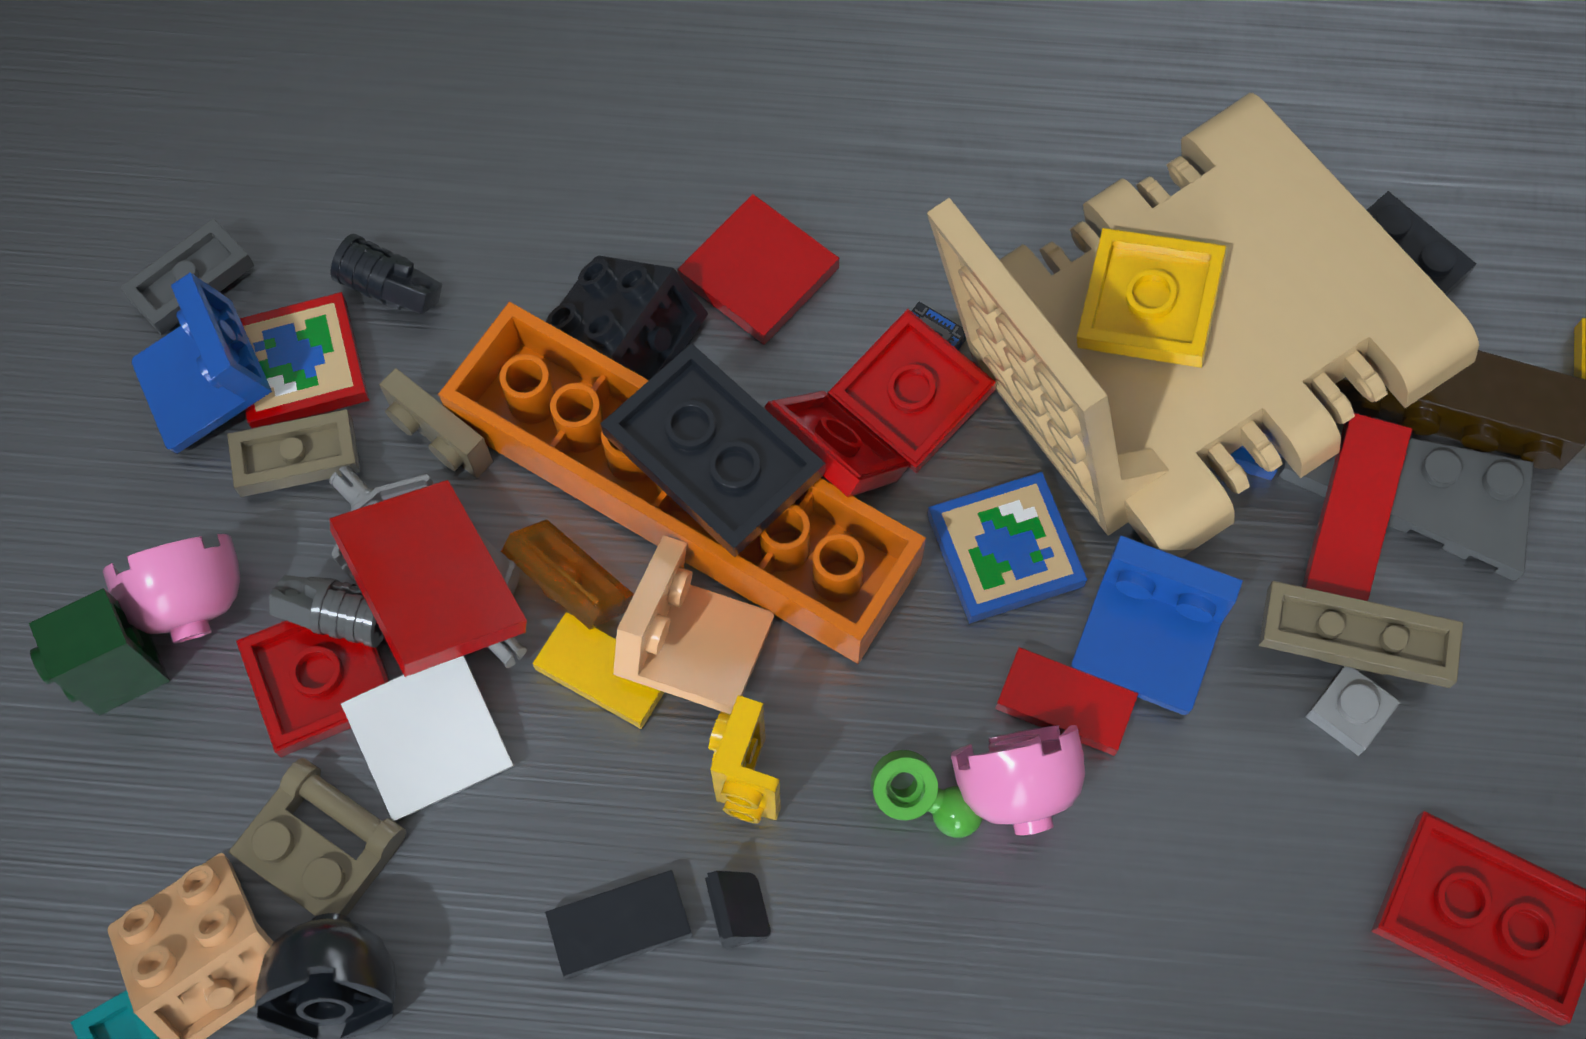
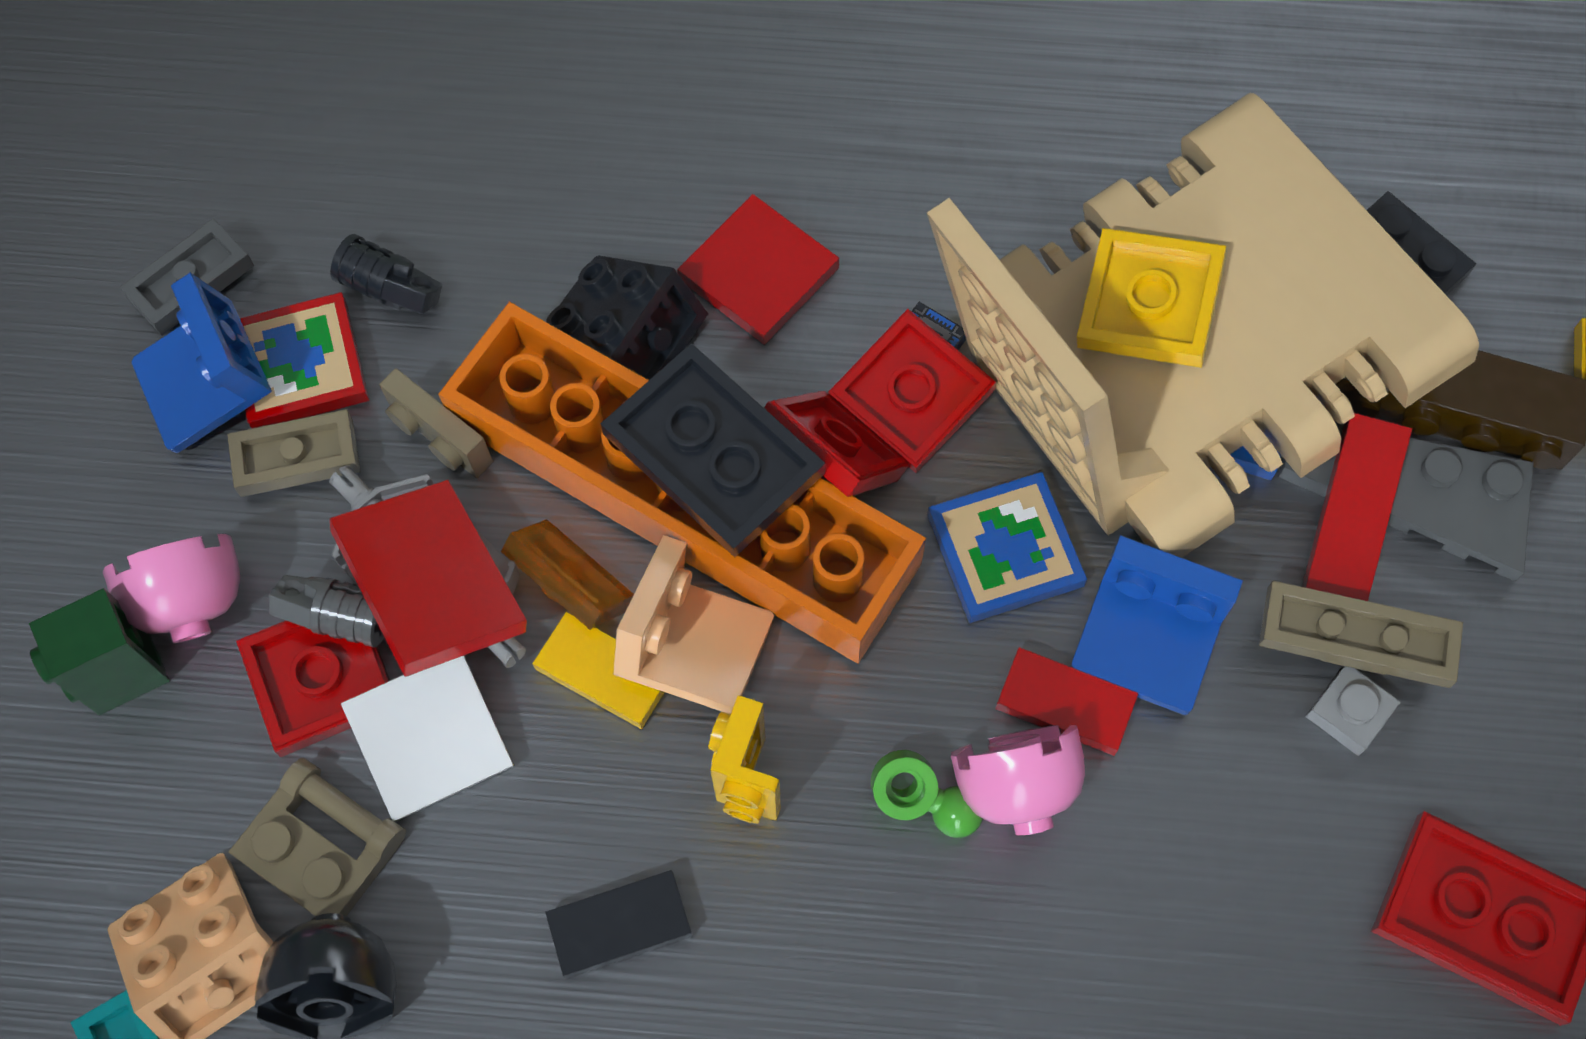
(737, 908): black slope -> none

